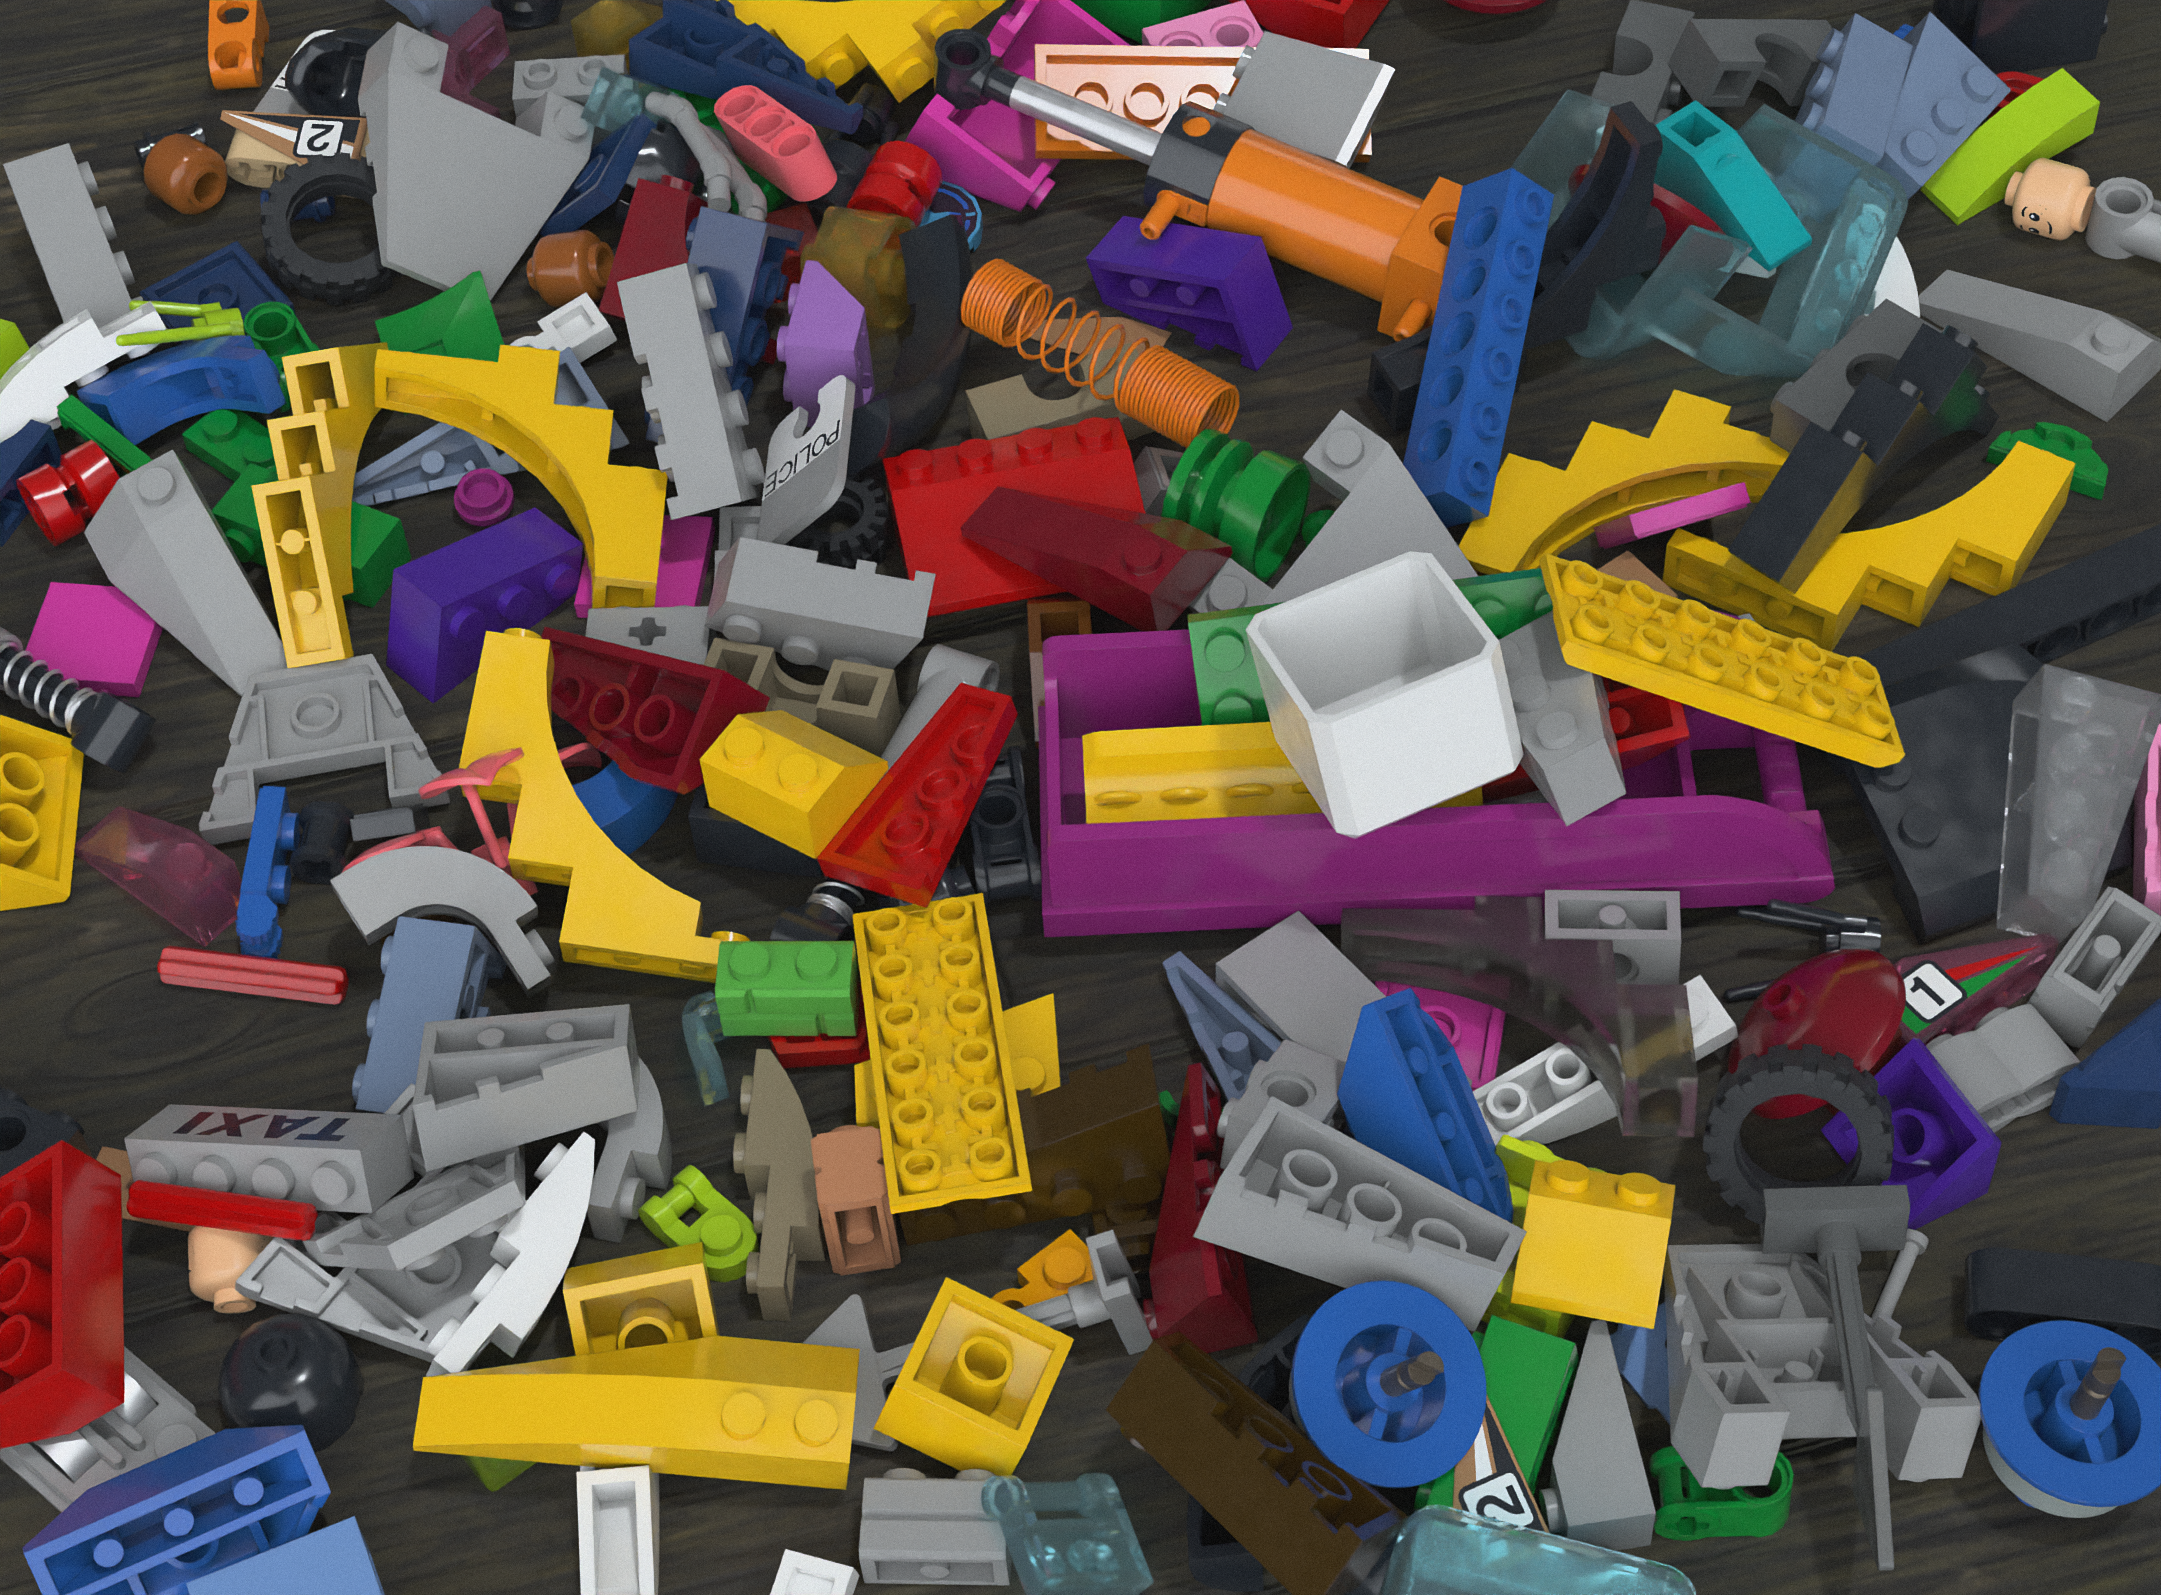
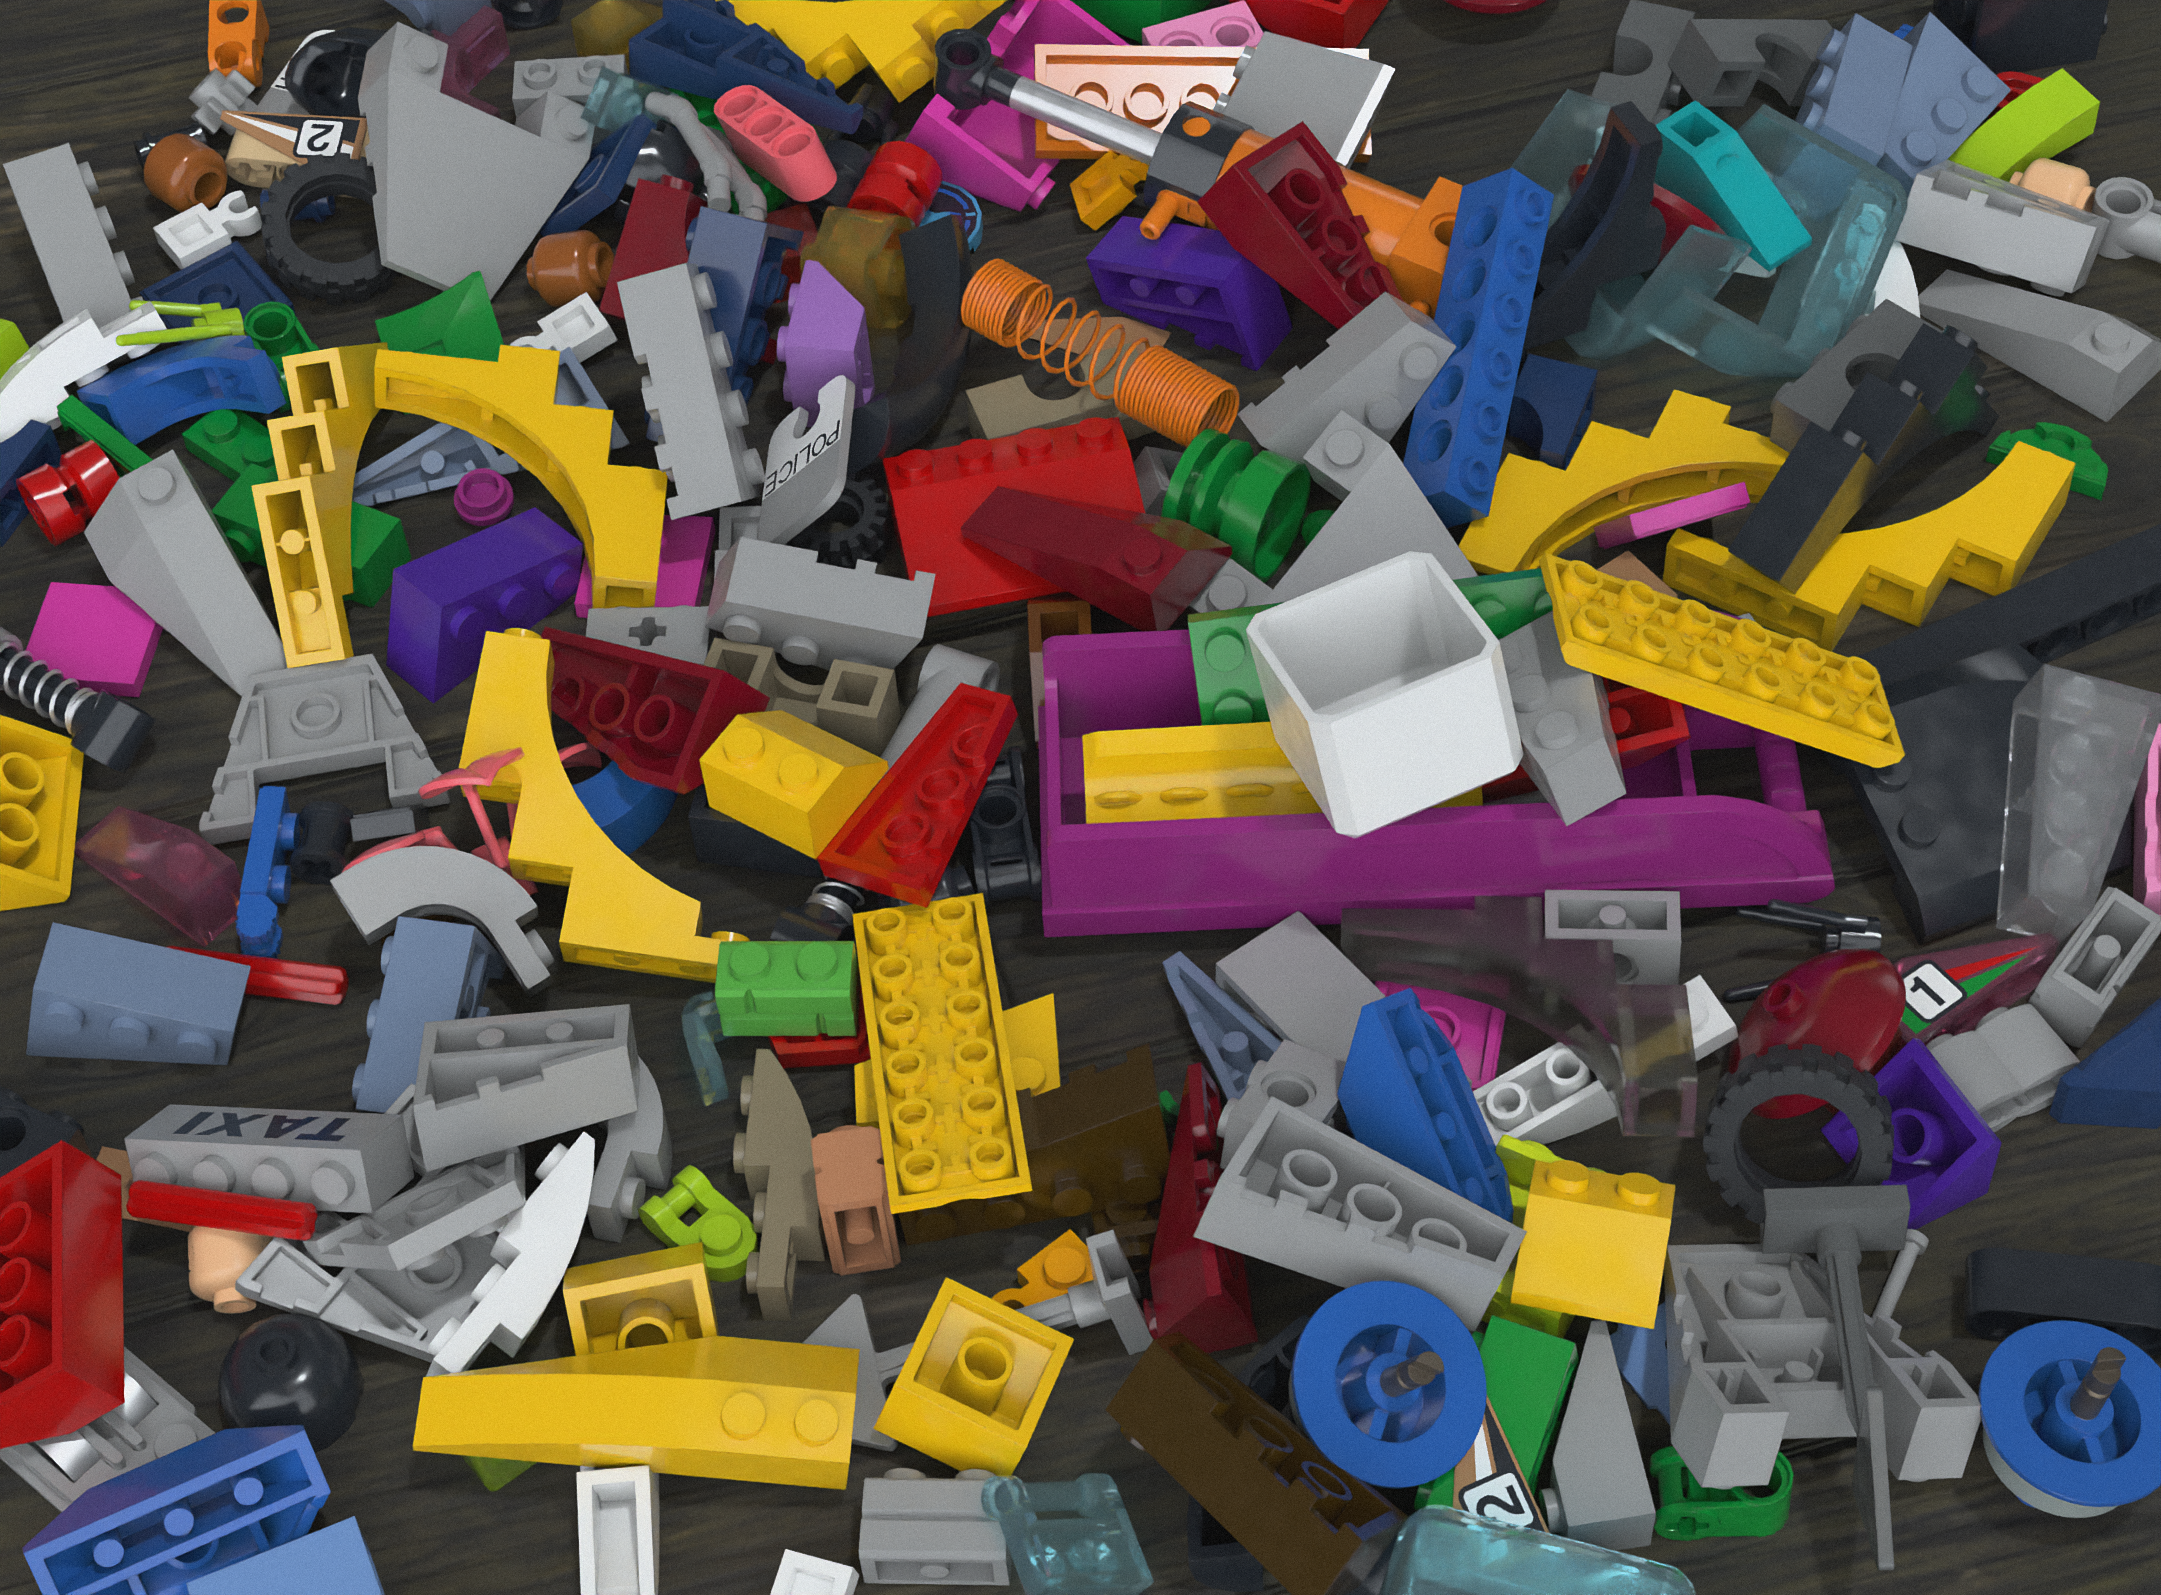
(133, 1001): none -> sand blue wedge
(202, 232): none -> white plate
(219, 94): none -> light grey gear
(1107, 188): none -> light orange plate
(1294, 224): none -> dark red wedge
(1369, 371): none -> light grey wedge
(1552, 408): none -> dark blue arch
(2001, 227): none -> light grey wedge

